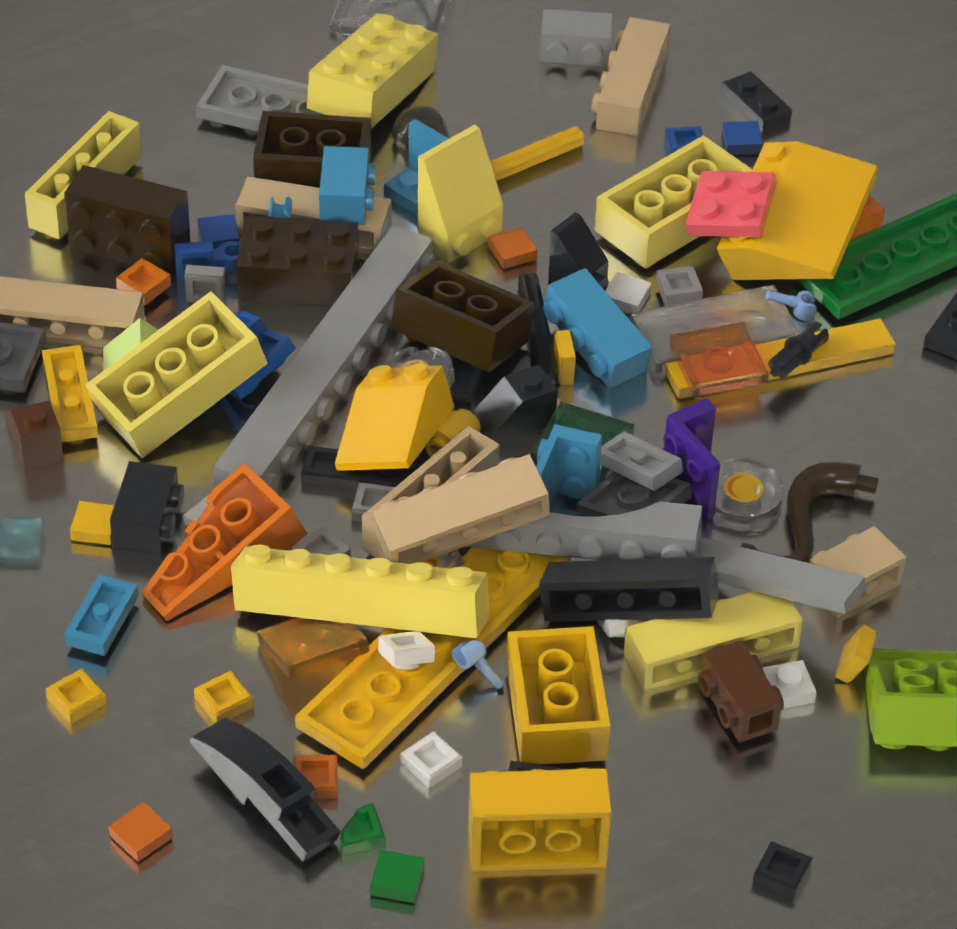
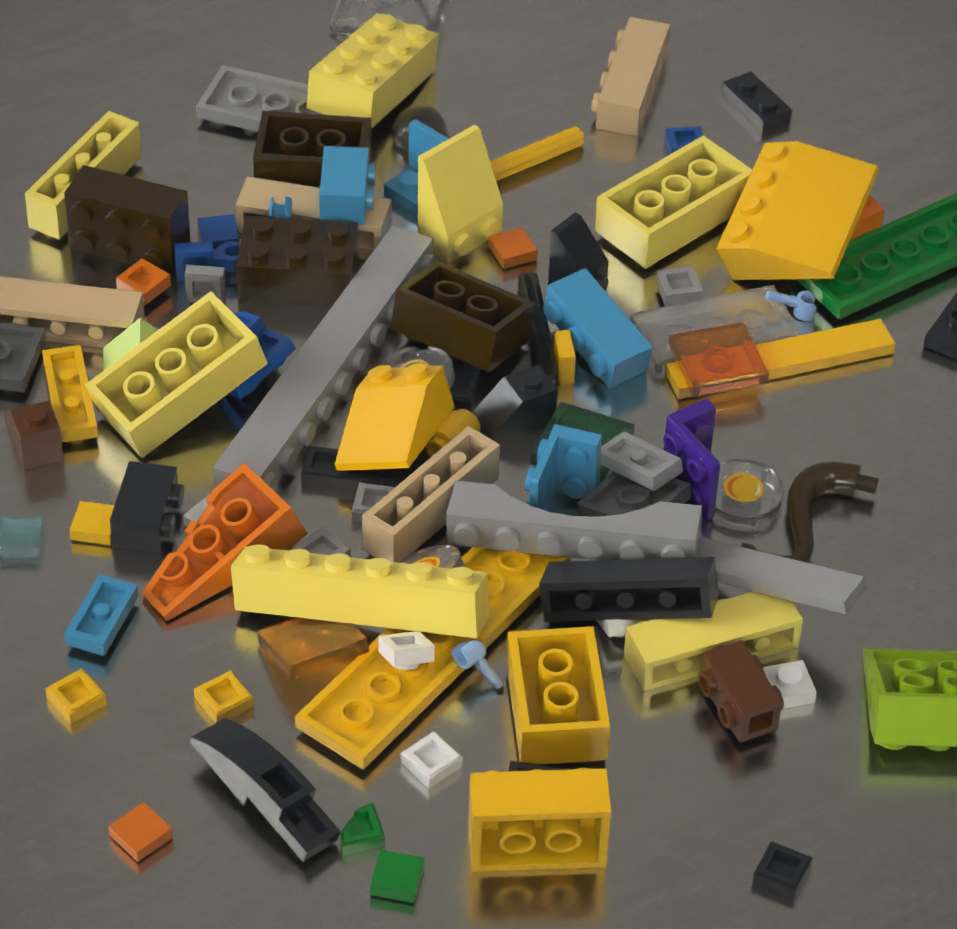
(321, 773): orange tile -> none
(462, 511): tan brick -> none
(575, 37): light grey brick -> none
(628, 292): white tile -> none
(731, 204): coral plate -> none
(742, 137): blue tile -> none
(798, 350): black axle -> none
(856, 654): yellow tile -> none
(869, 556): tan brick -> none

